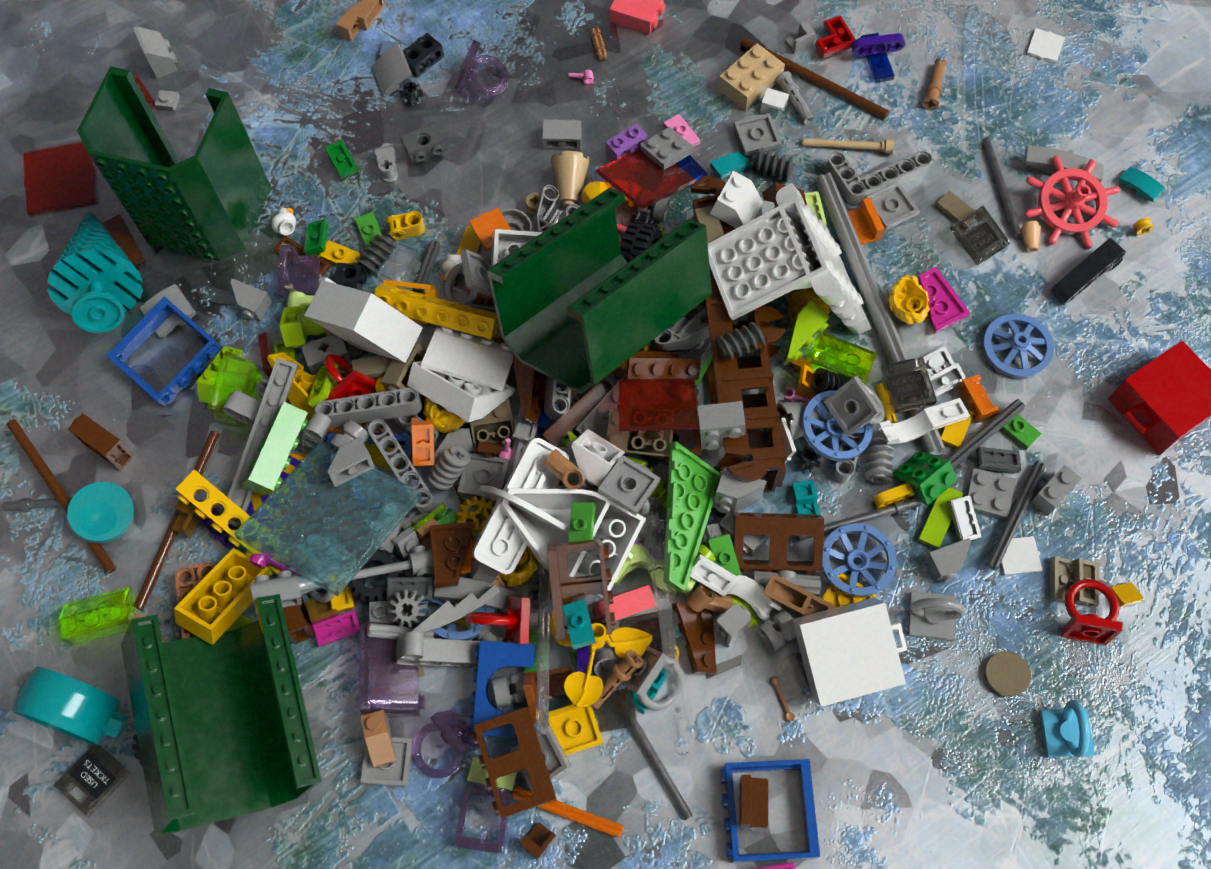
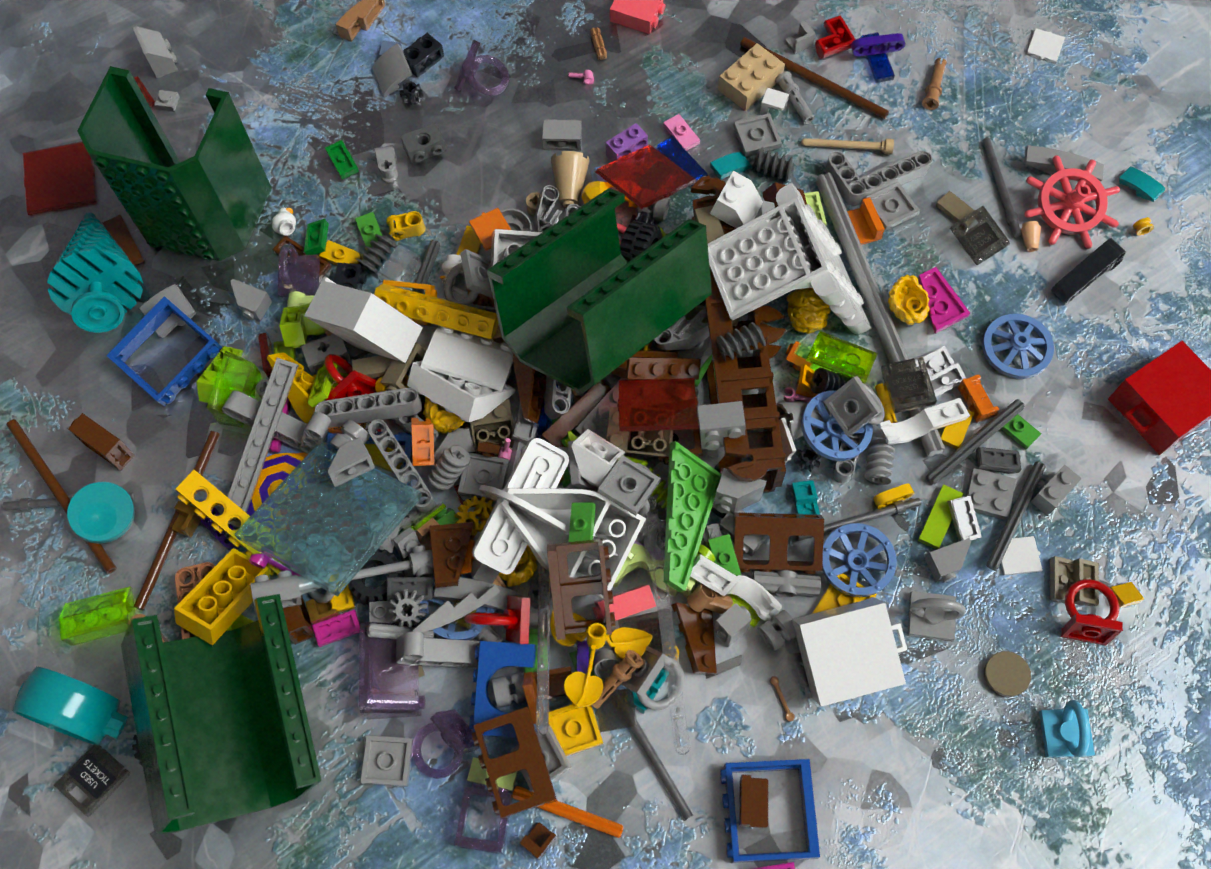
(275, 450): wedge -> none
(378, 738): medium nougat slope -> none
(562, 468): medium nougat piece -> none
(579, 624): teal plate -> none
(666, 148): light grey plate -> none
(795, 596): medium nougat slope -> none
(805, 326): lime slope -> none
(928, 474): green bracket -> none

